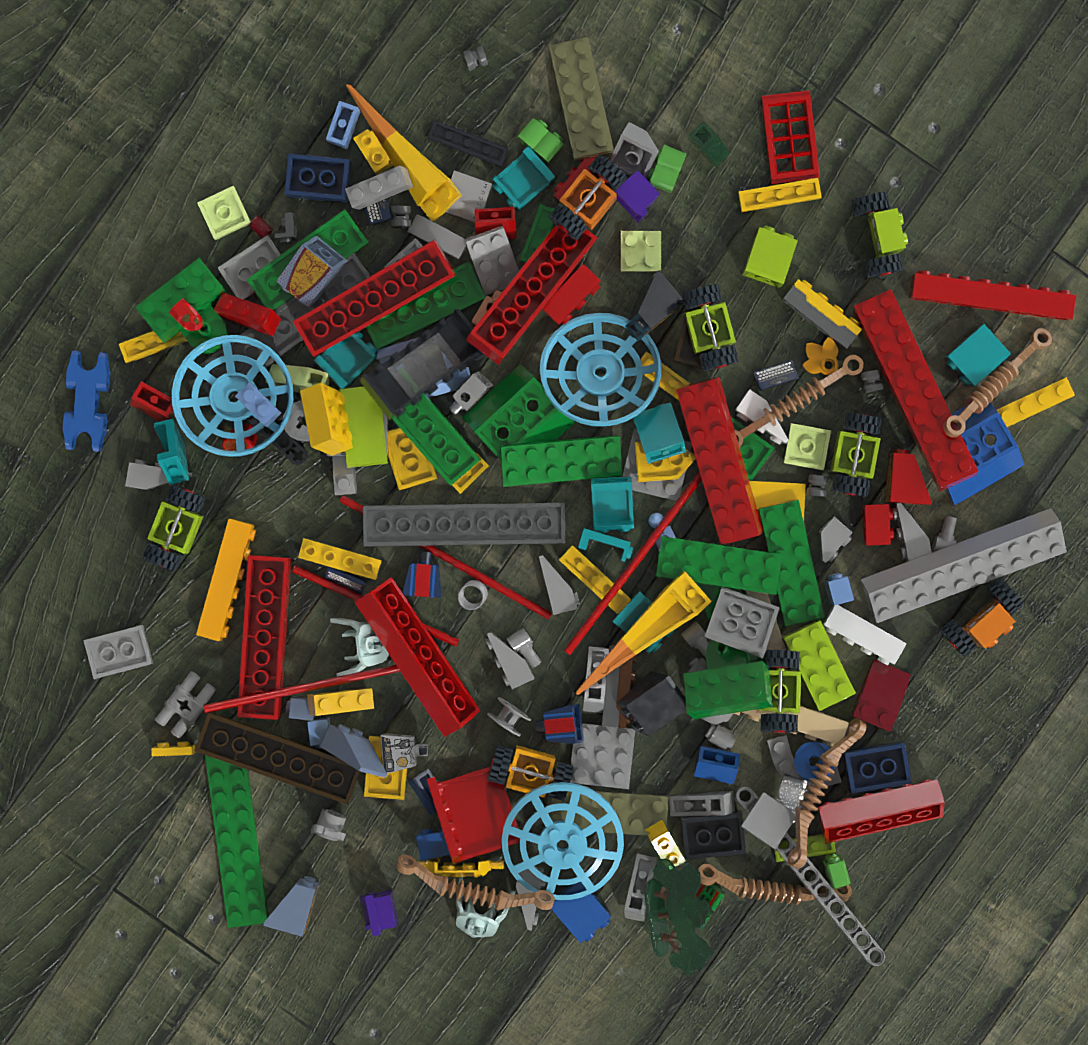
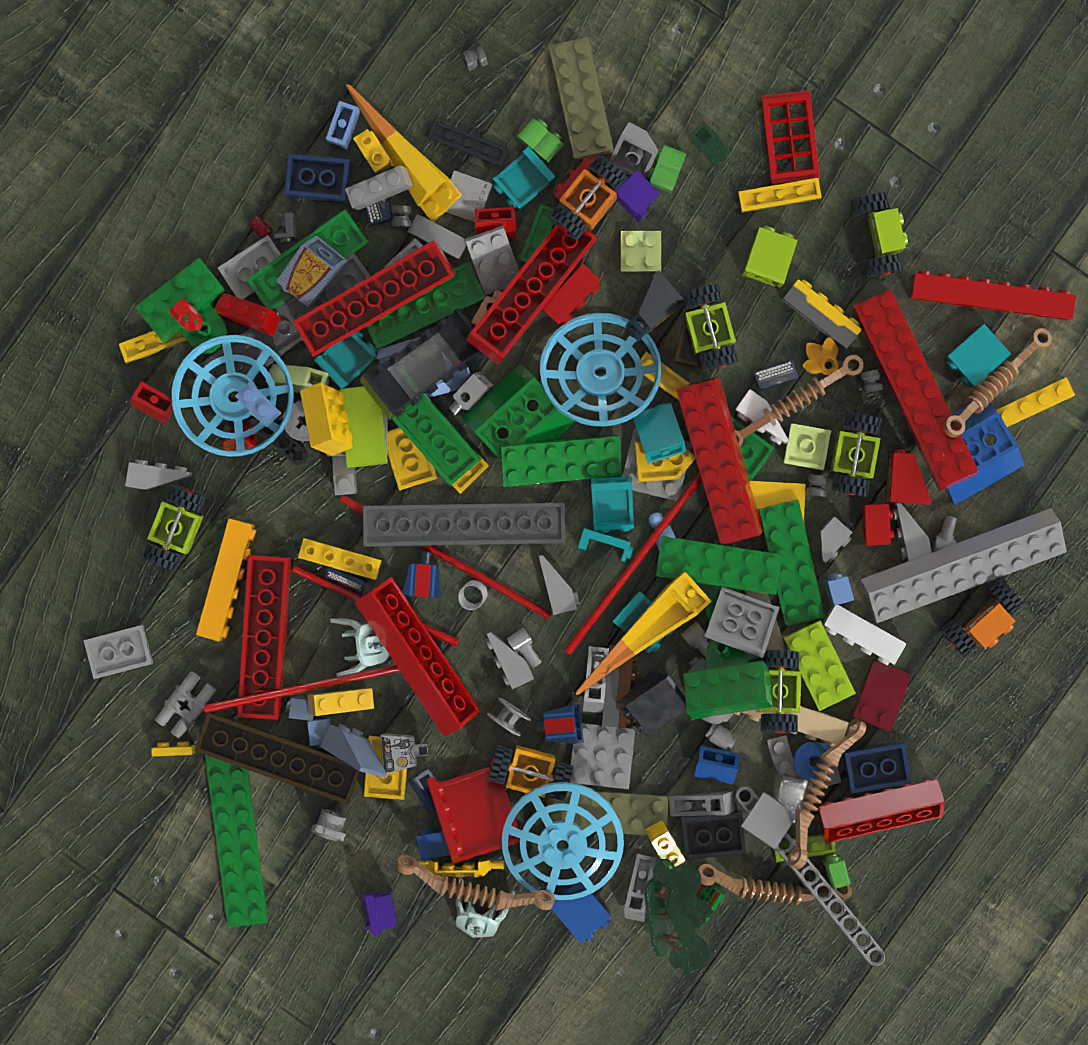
(85, 414): blue piece -> none
(174, 461): teal panel -> none
(224, 213): yellowish green plate -> none
(295, 909): sand blue slope -> none
(529, 910): light grey slope -> none
(593, 578): yellow plate -> none

